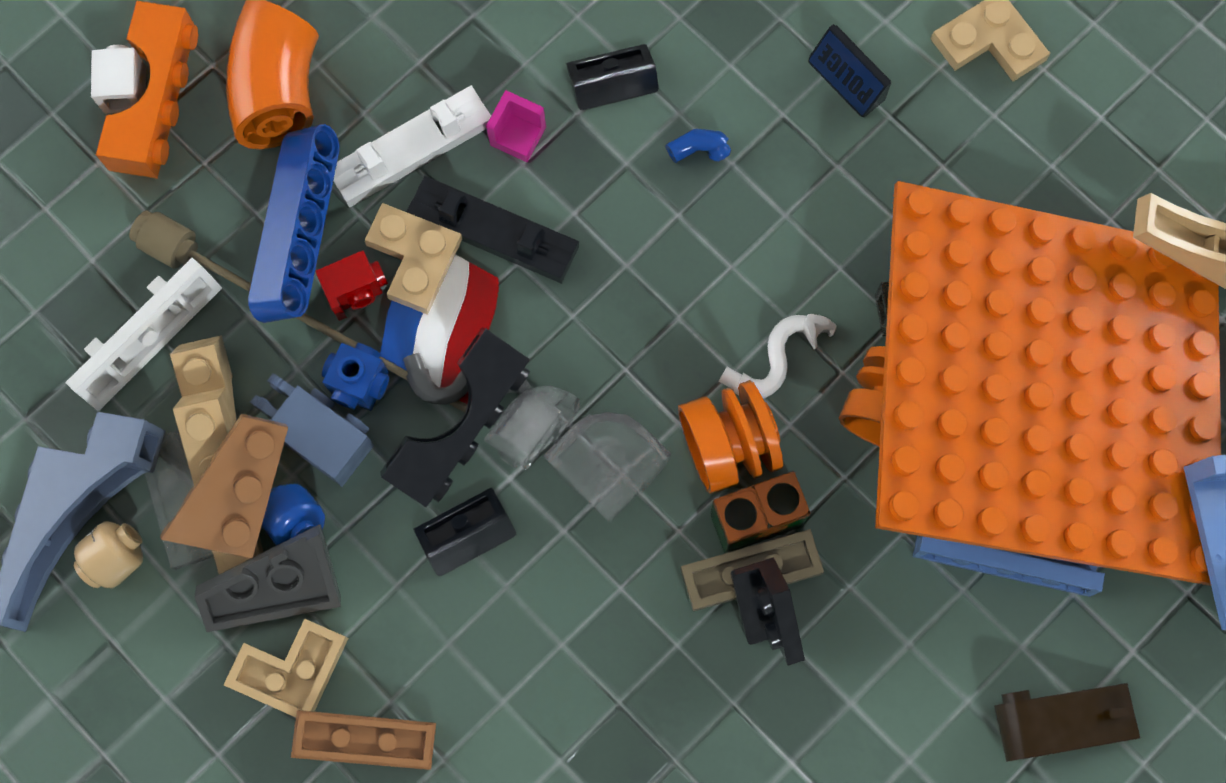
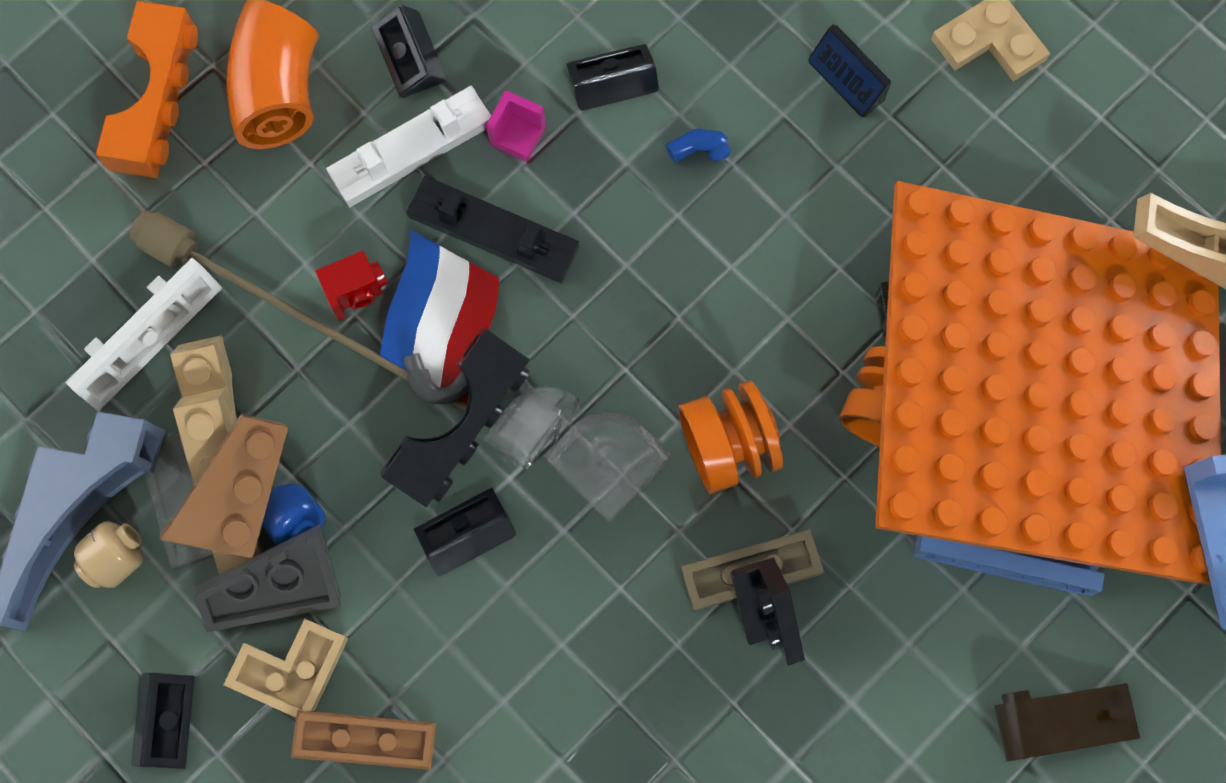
(117, 78): white brick -> none
(163, 721): none -> black slope
(294, 224): blue beam -> none
(316, 431): sand blue hinge -> none
(365, 386): blue brick -> none
(408, 51): none -> black slope
(424, 252): tan plate -> none
(758, 531): dark orange piece -> none
(810, 325): white animal -> none

